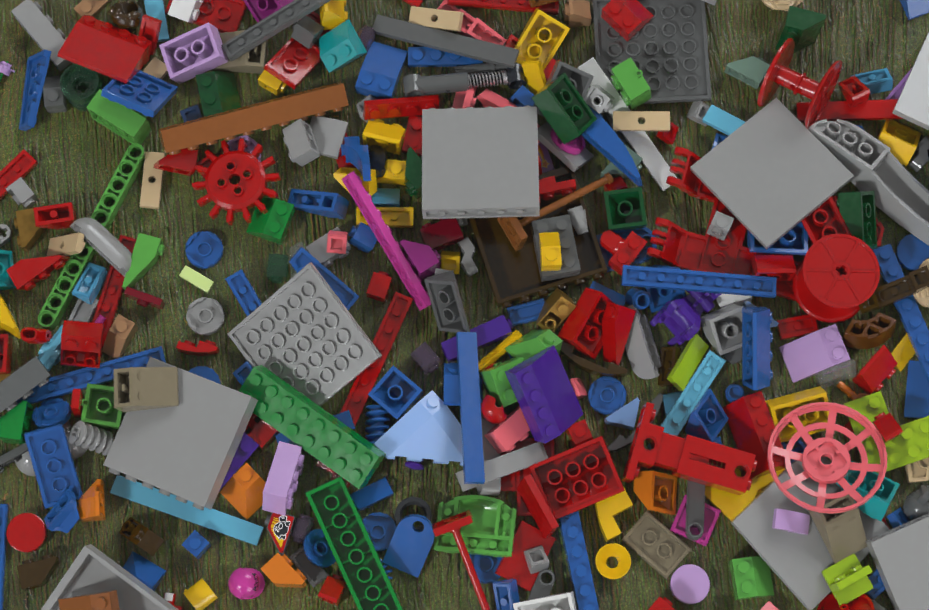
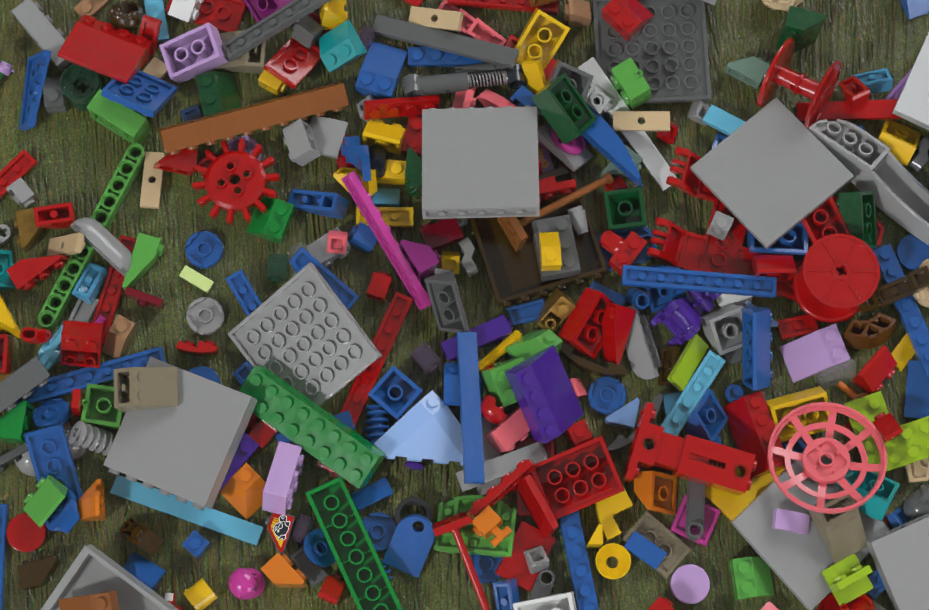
(44, 499): none -> bright green slope
(488, 524): none -> orange brick
(508, 482): none -> red plate
(597, 538): none -> yellow slope
(645, 550): none -> blue tile

